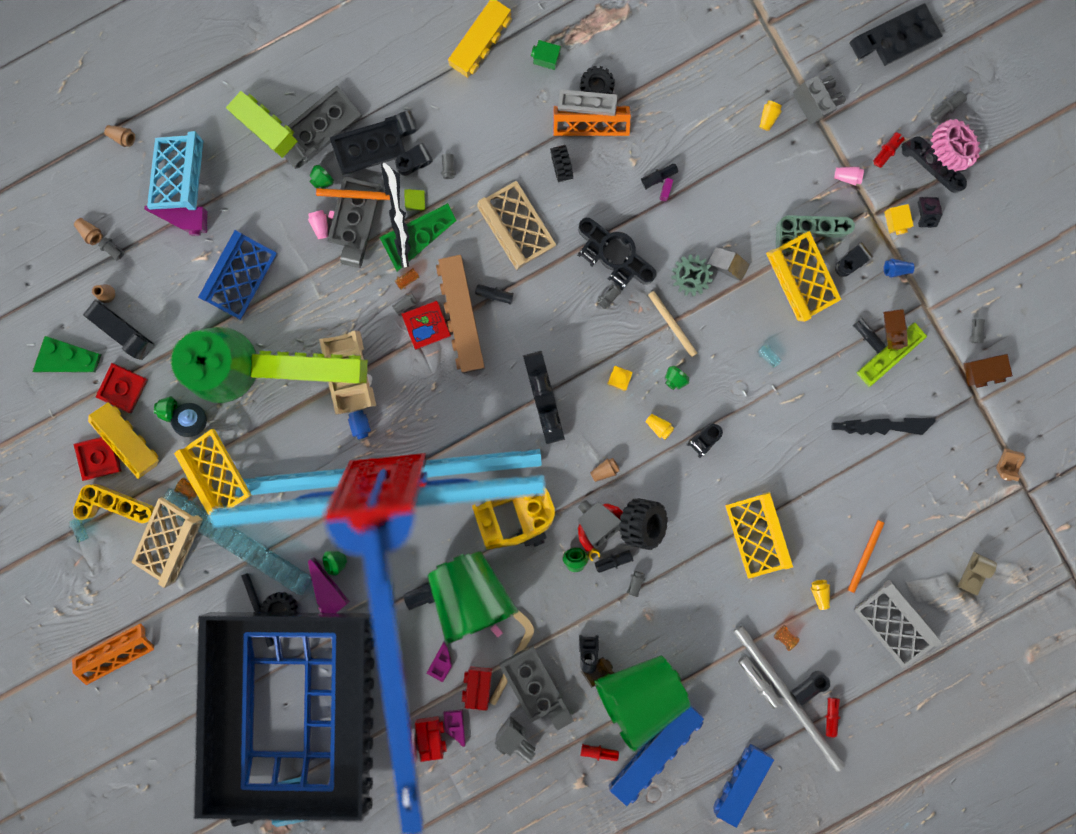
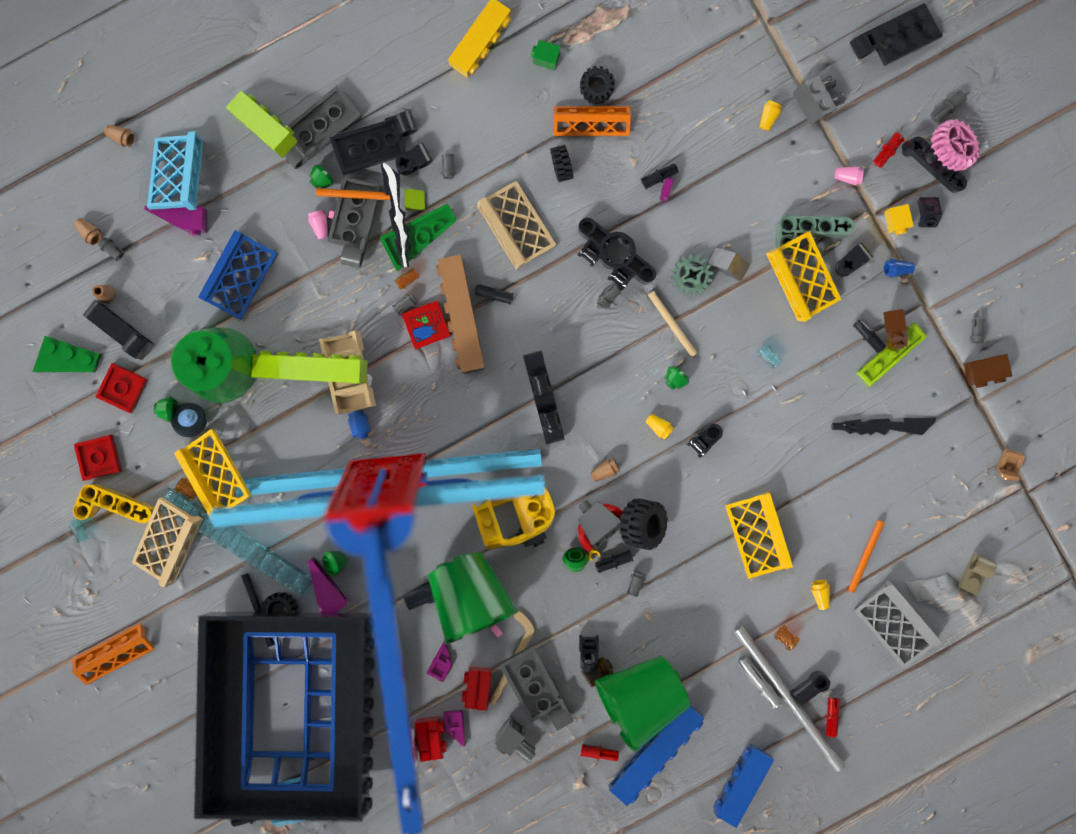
(123, 440): yellow brick -> none
(587, 102): light grey plate -> none
(619, 378): yellow brick -> none

